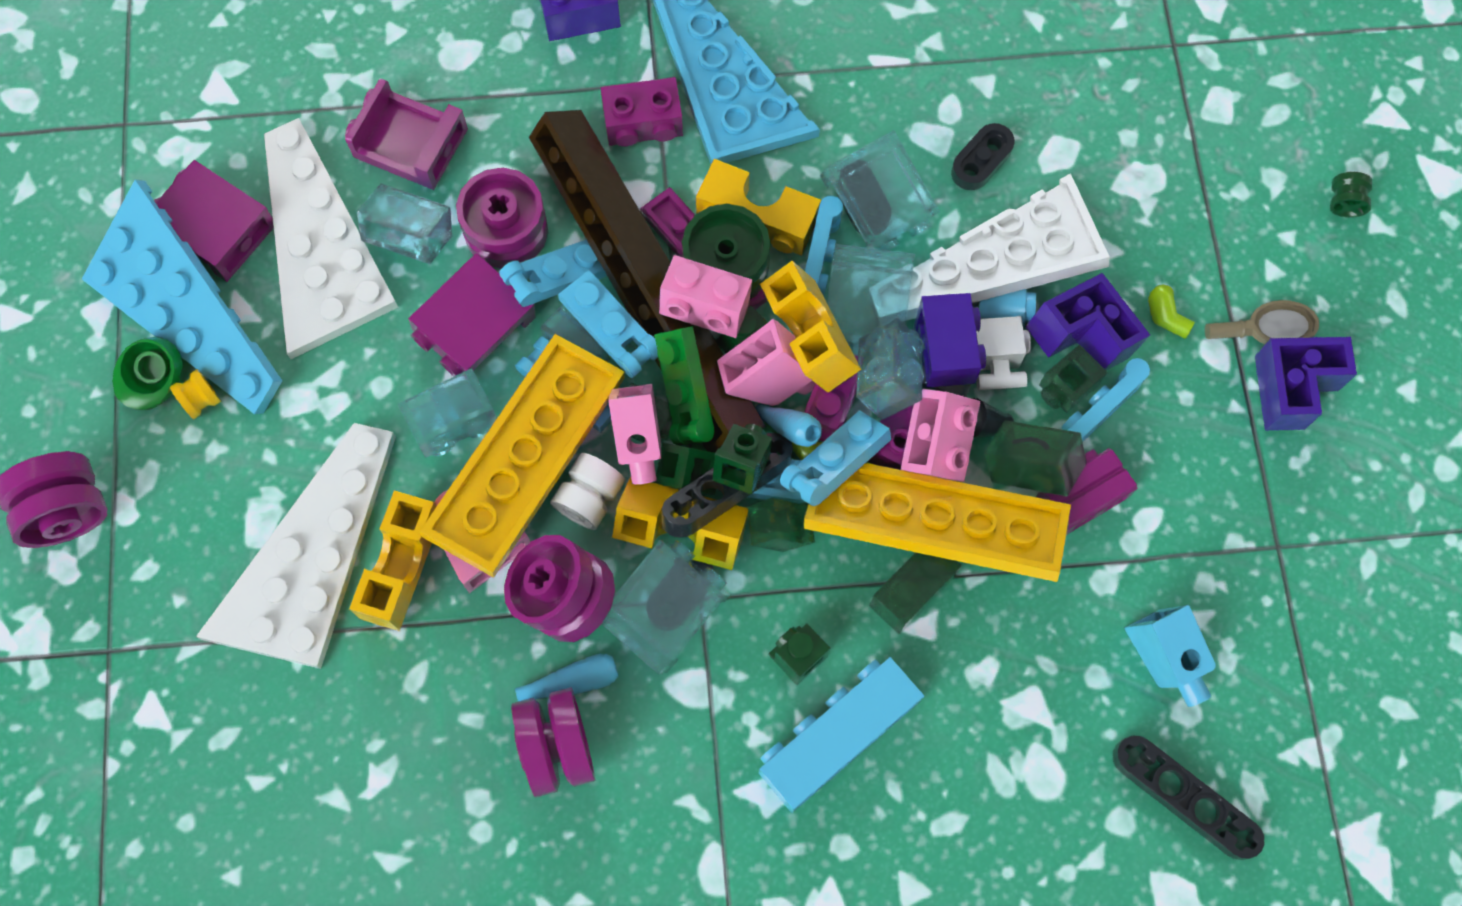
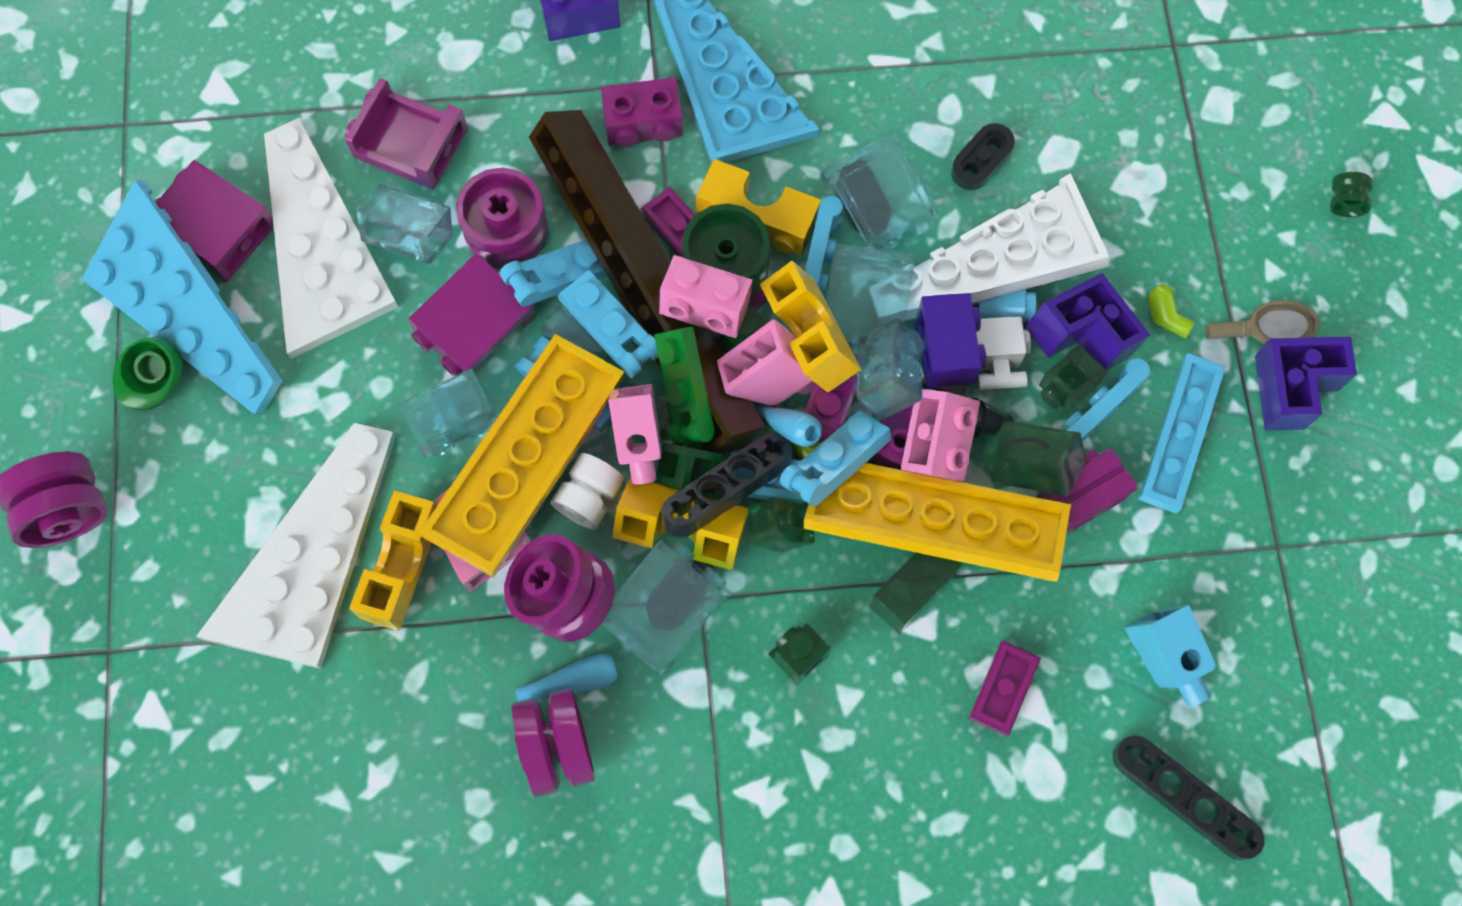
(195, 394): yellow wheel -> none
(746, 449): dark green brick -> none
(840, 734): medium azure brick -> none
(1004, 688): none -> magenta plate
(1181, 433): none -> medium azure plate

